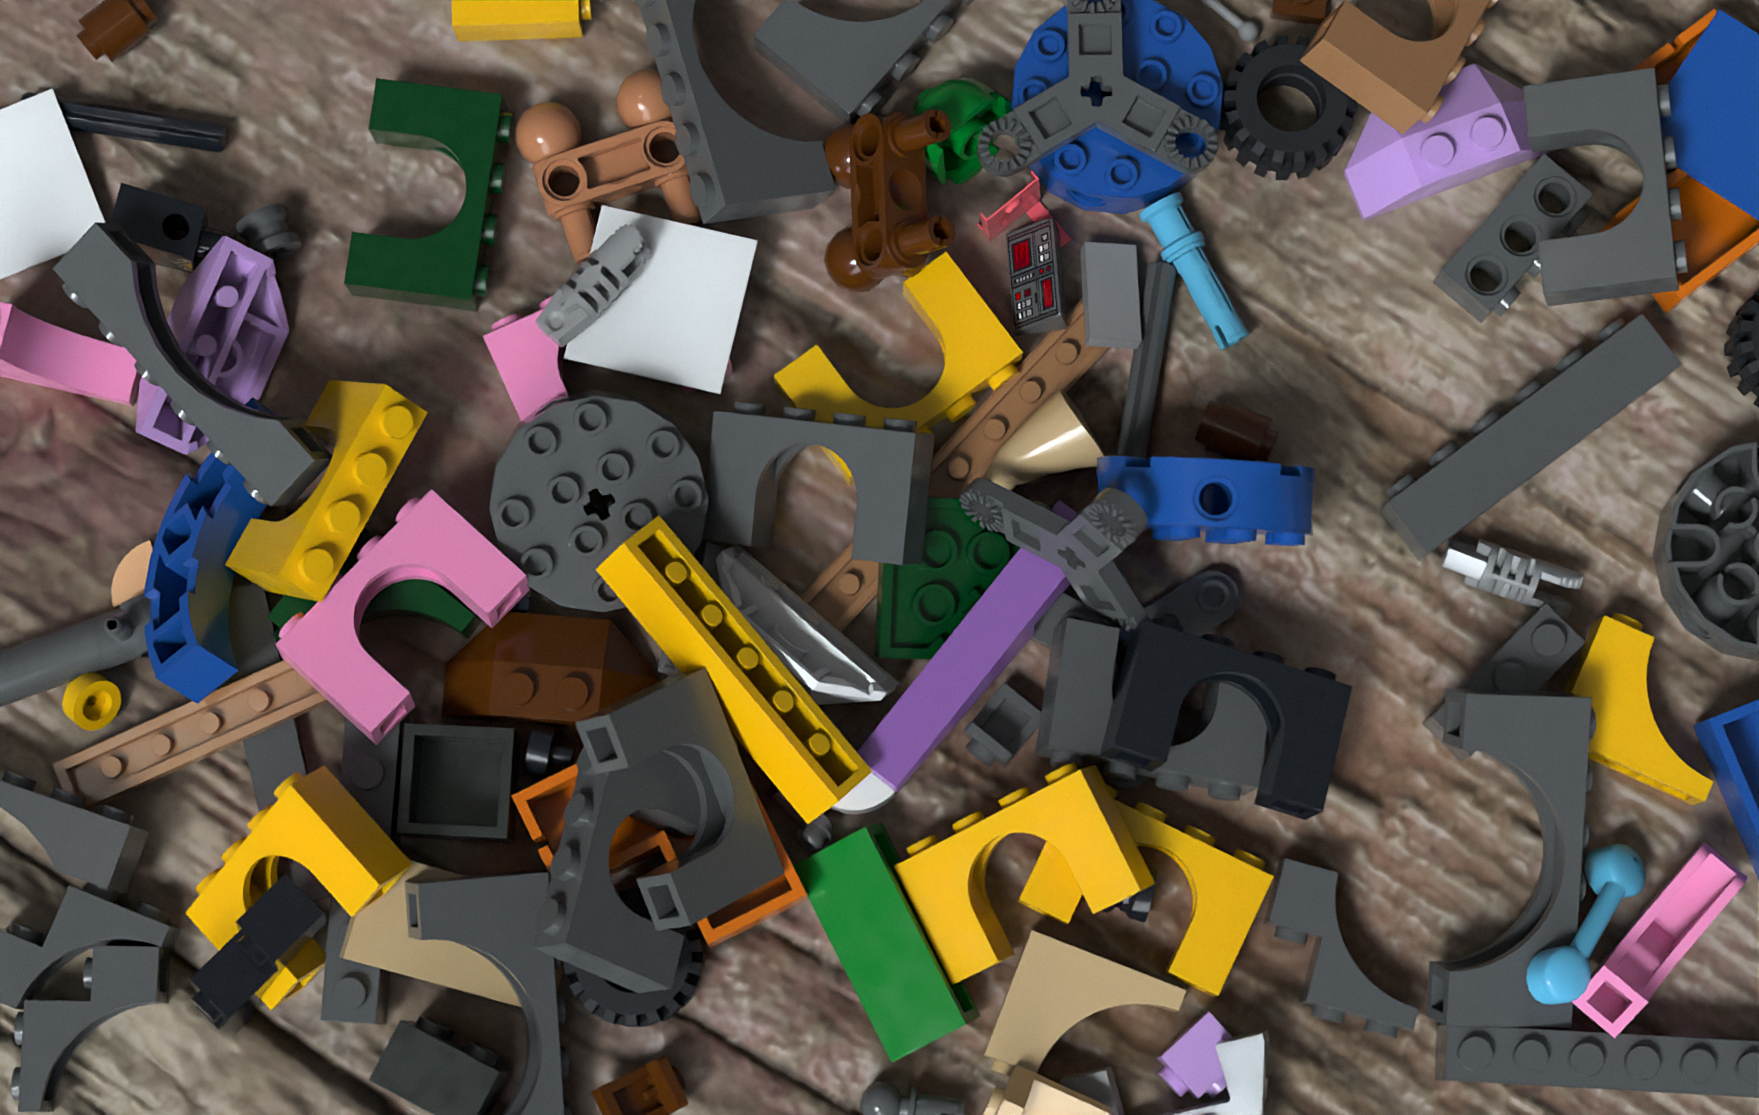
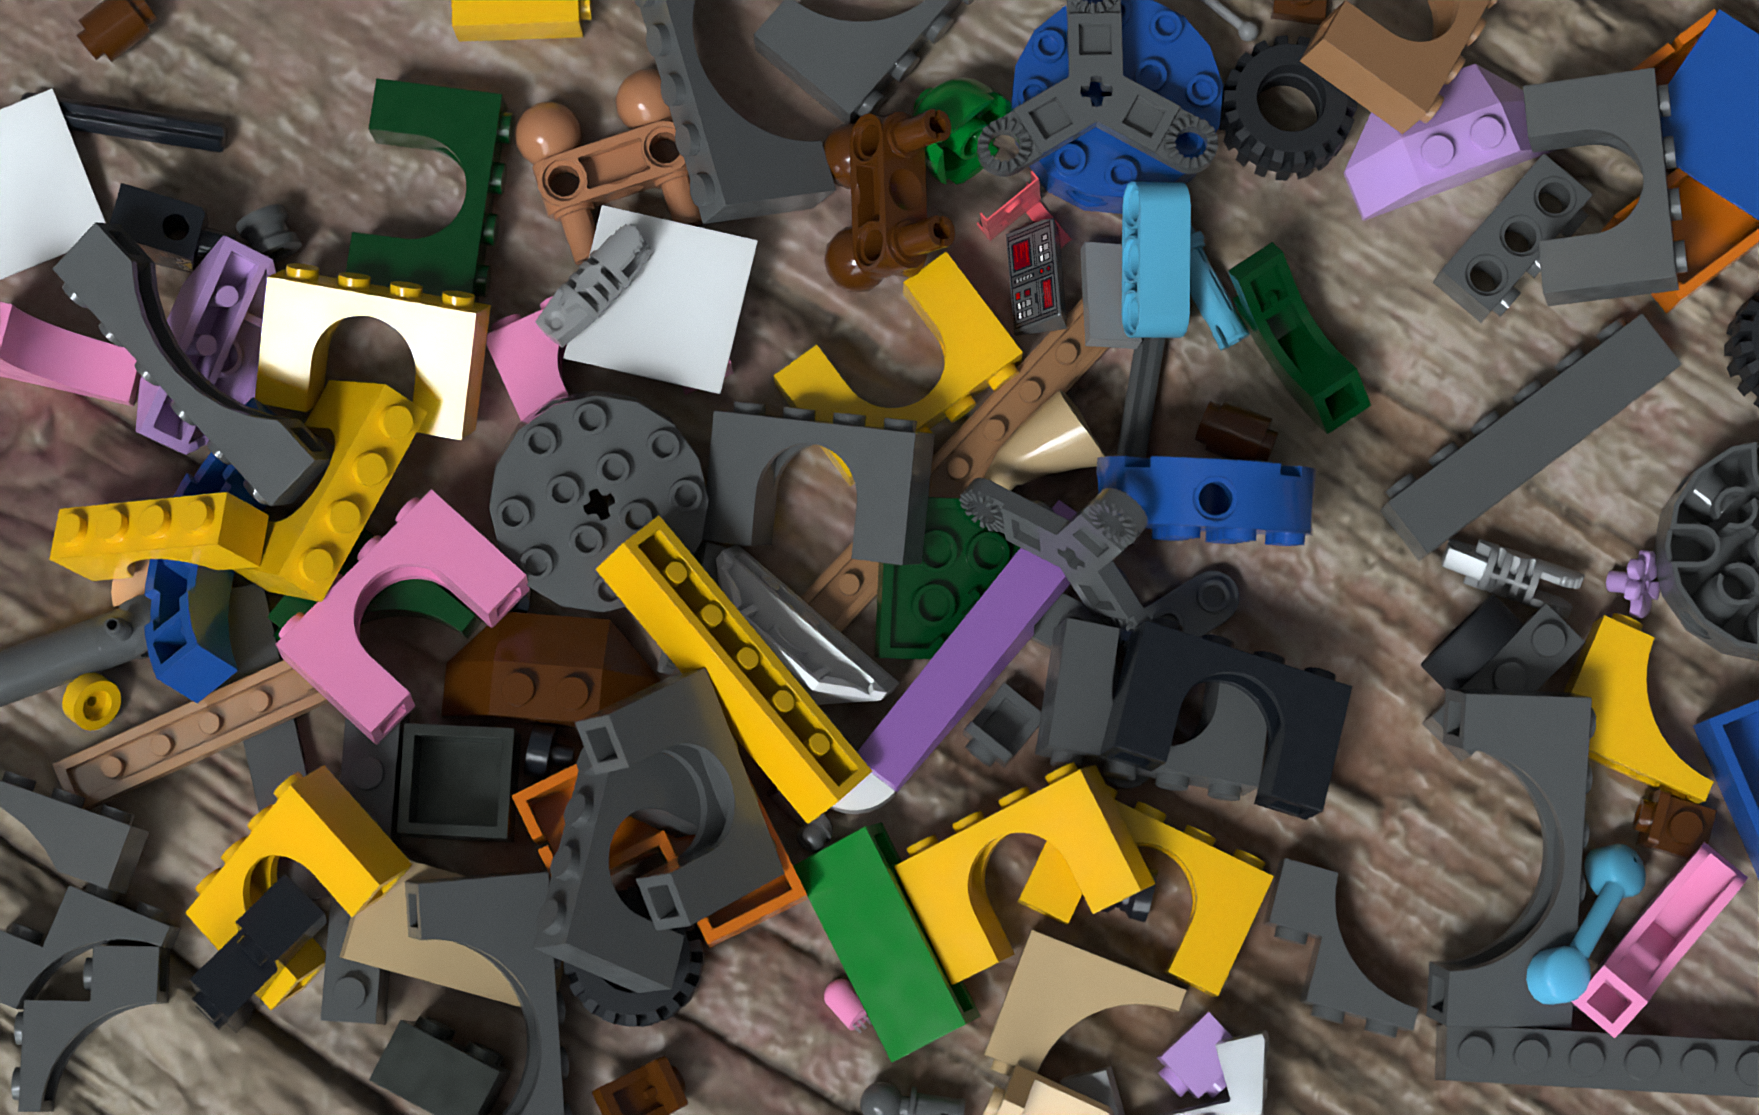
(194, 529): none -> yellow arch
(442, 332): none -> arch
(845, 1003): none -> bright pink piece
(1156, 259): none -> medium azure beam
(1292, 342): none -> dark green arch
(1472, 644): none -> black tyre
(1637, 583): none -> lavender plant
(1672, 824): none -> reddish brown bracket

